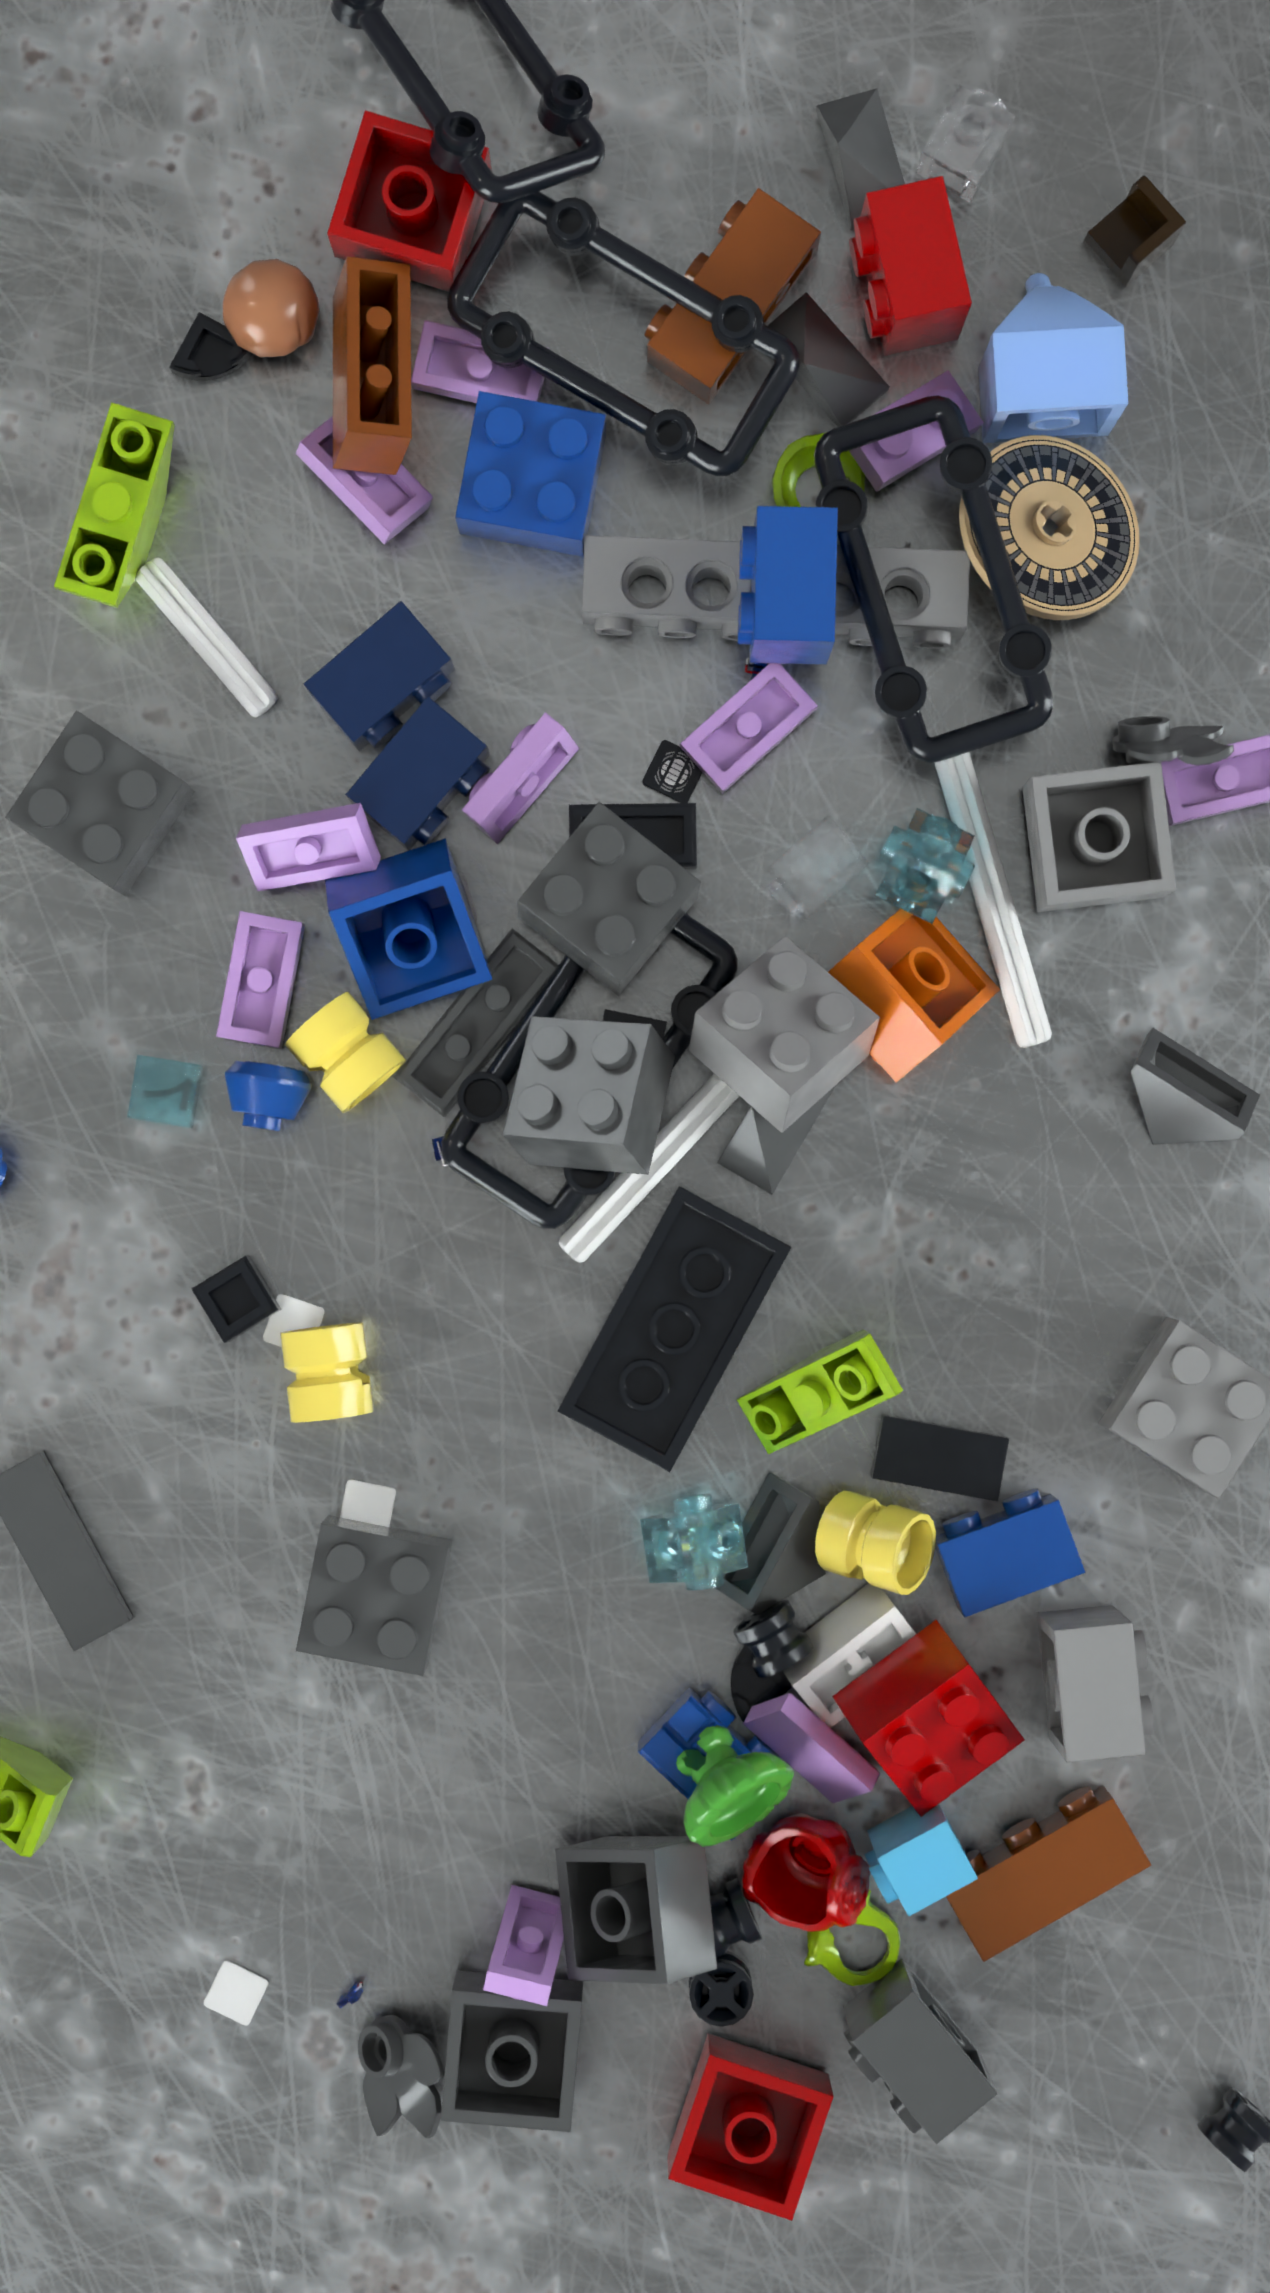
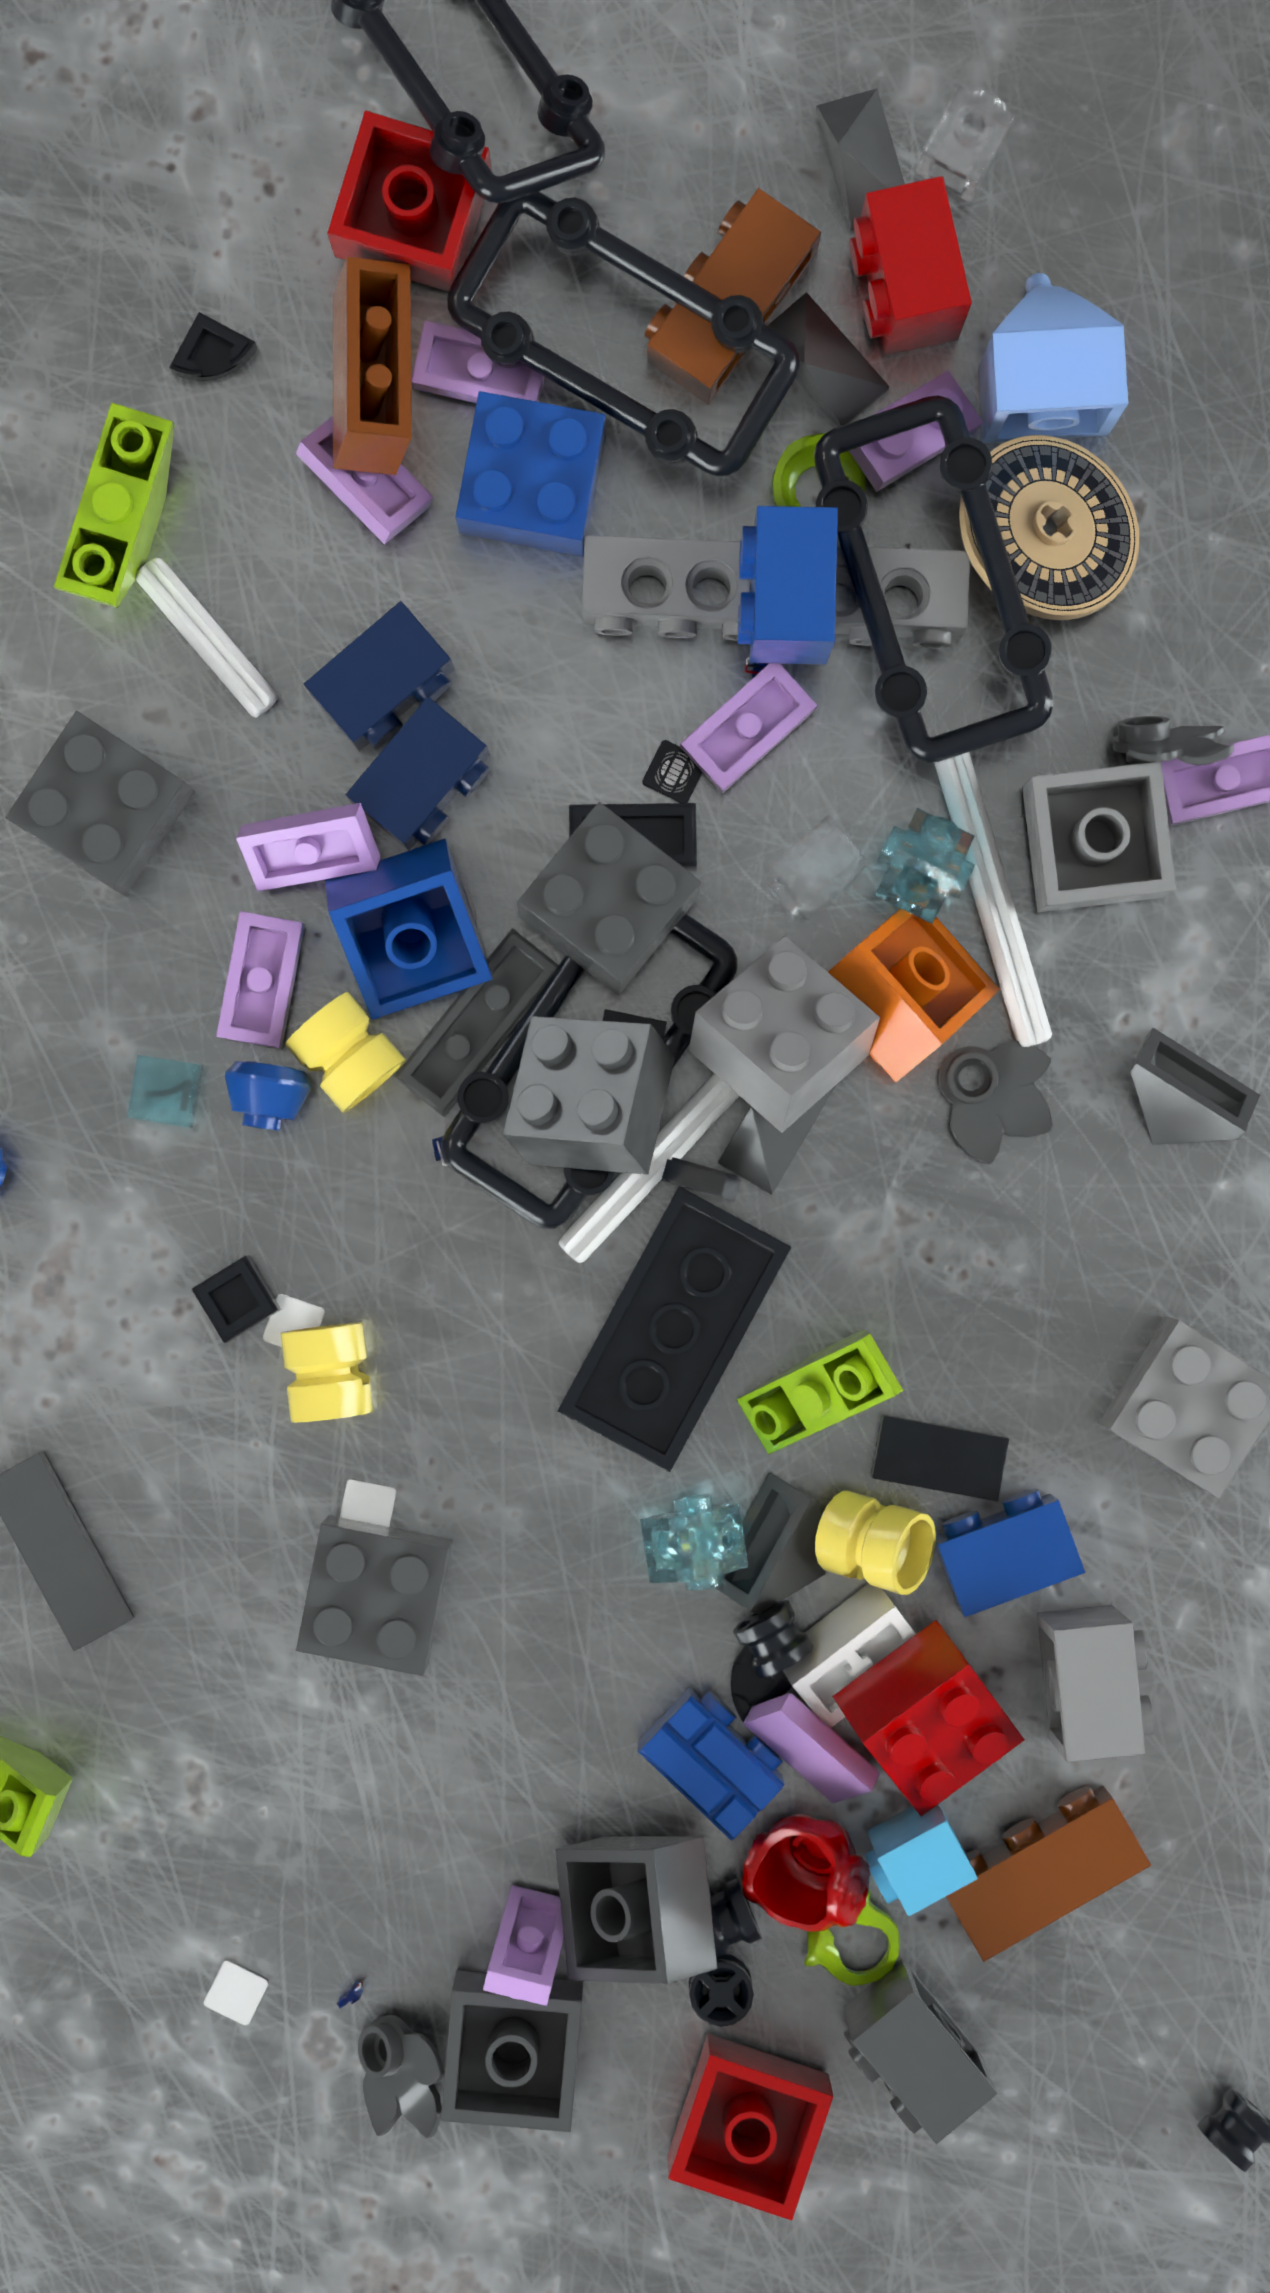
(270, 308): nougat hair -> none
(533, 763): lavender plate -> none
(701, 1178): none -> black tile
(730, 1787): bright green hair -> none
(1003, 1101): none -> dark grey plate
(1136, 231): dark brown panel -> none

